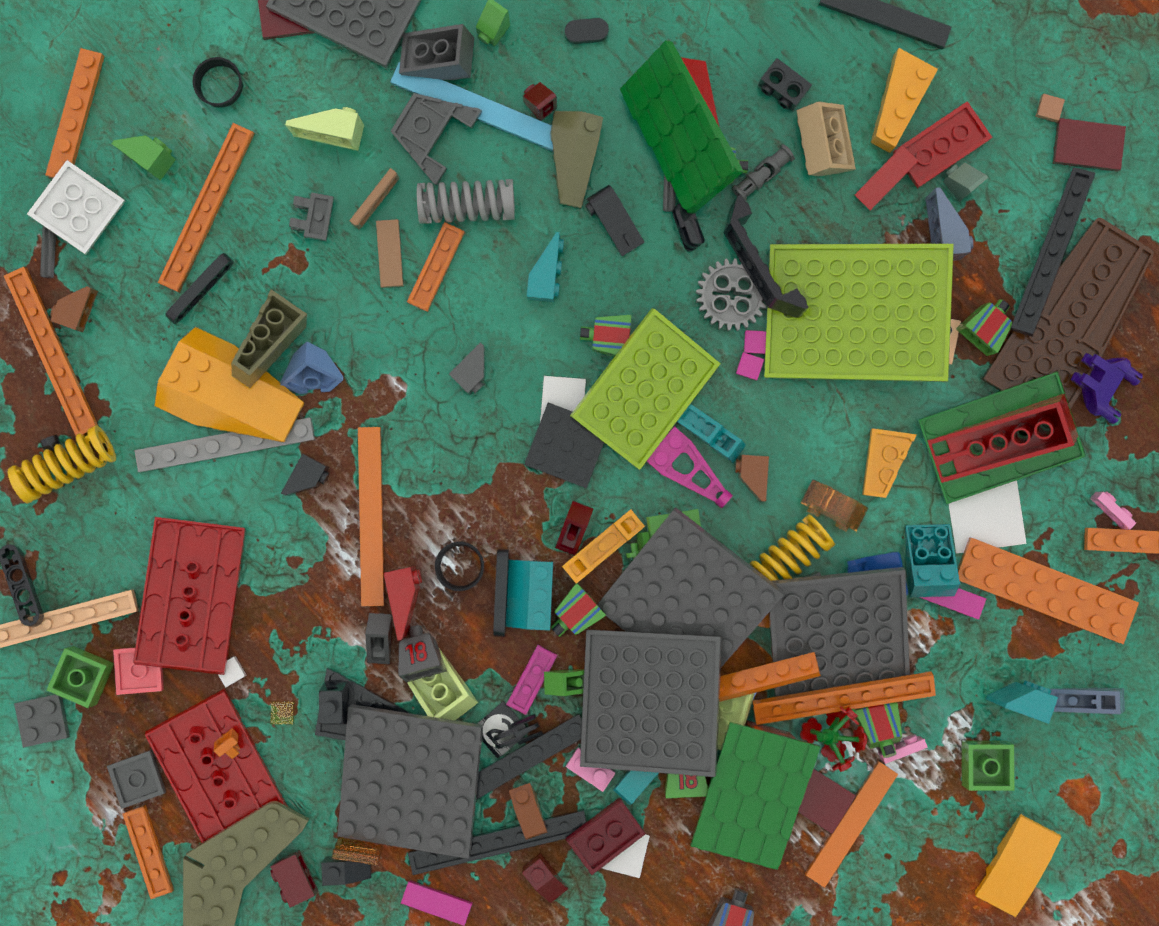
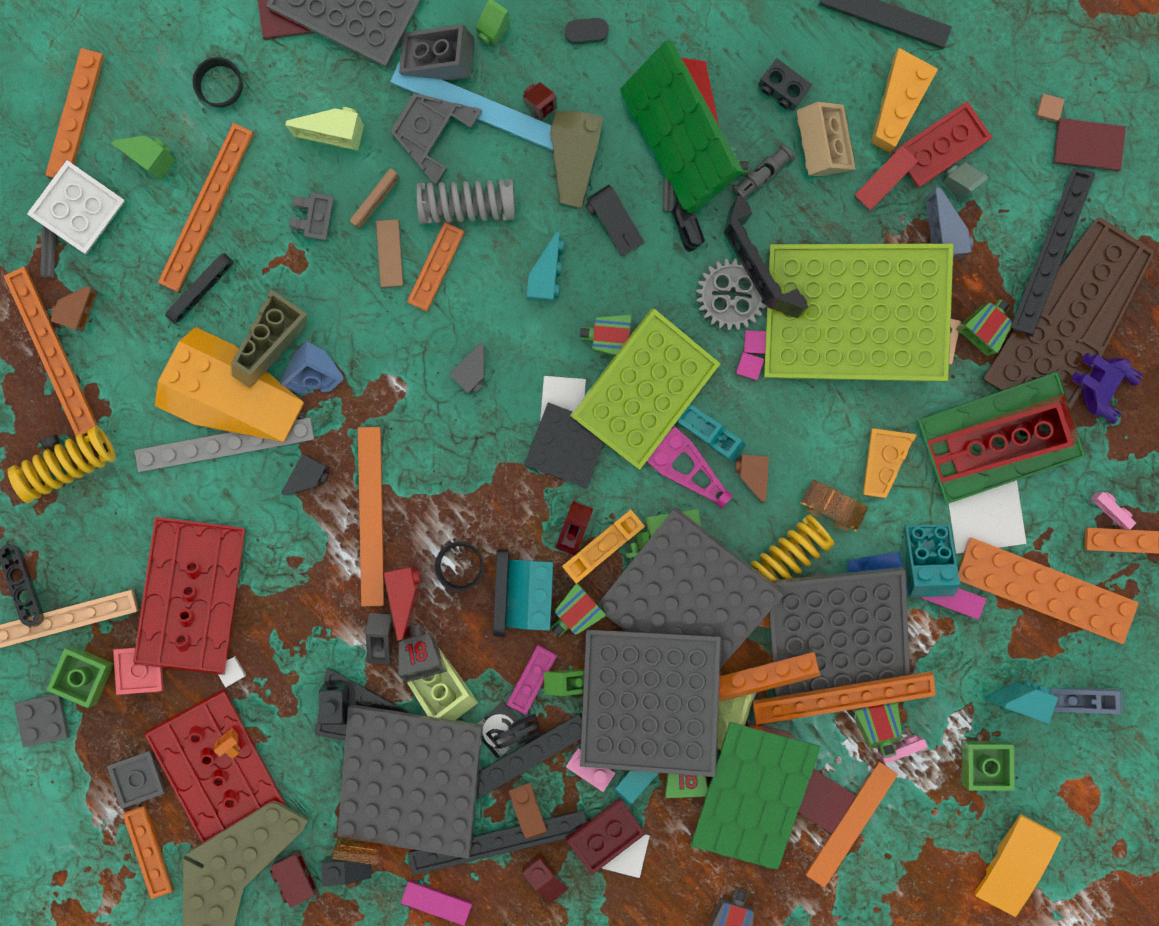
(282, 712): clear yellow tile -> none
(832, 740): red plant -> none

